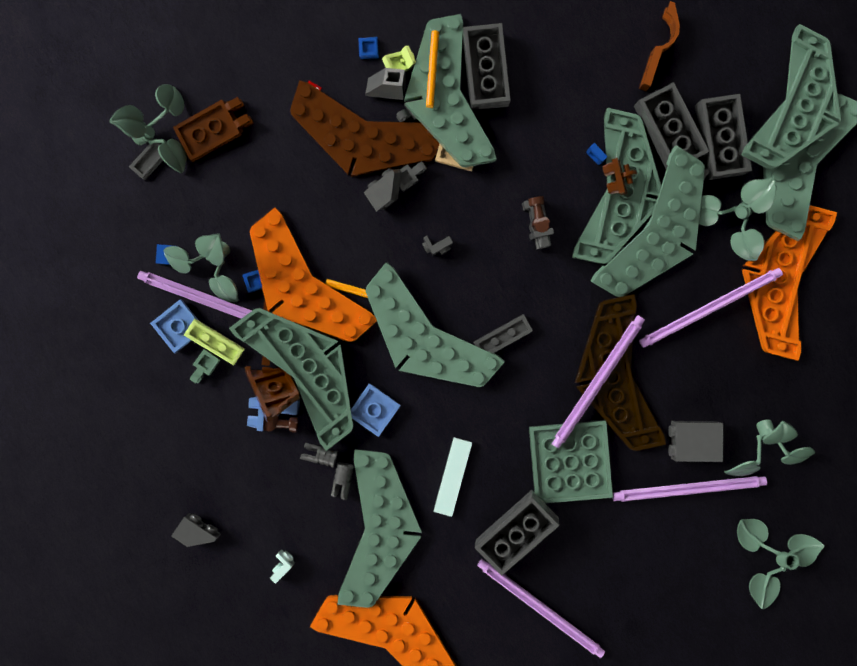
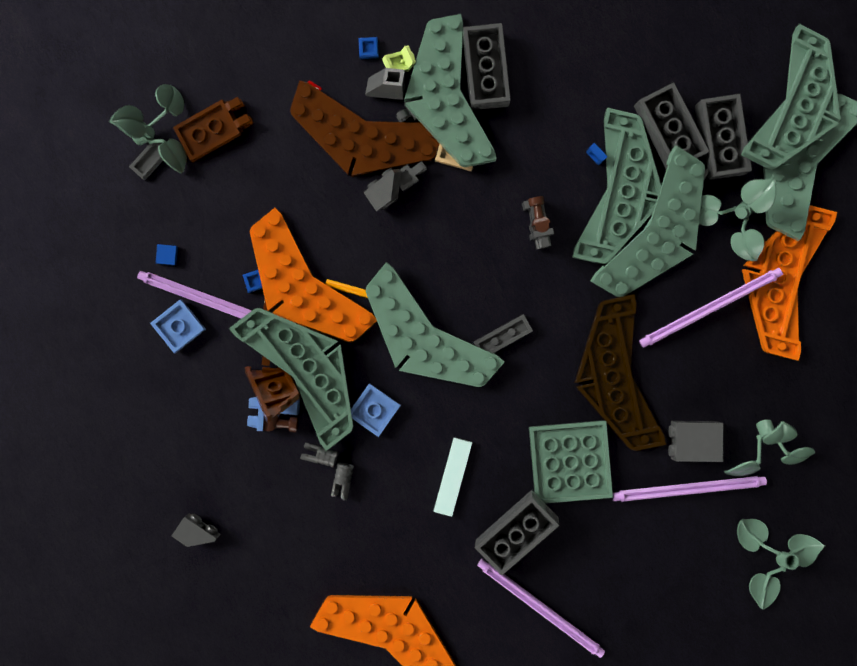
(205, 364): sand green plate -> none
(214, 341): yellowish green tile -> none
(215, 252): sand green plant -> none
(281, 569): light aqua bracket -> none
(385, 518): sand green wing -> none
(432, 69): light orange bar -> none
(442, 246): dark grey bracket -> none
(598, 381): lavender piece -> none
(619, 185): reddish brown hips -> none
(671, 17): dark orange piece -> none

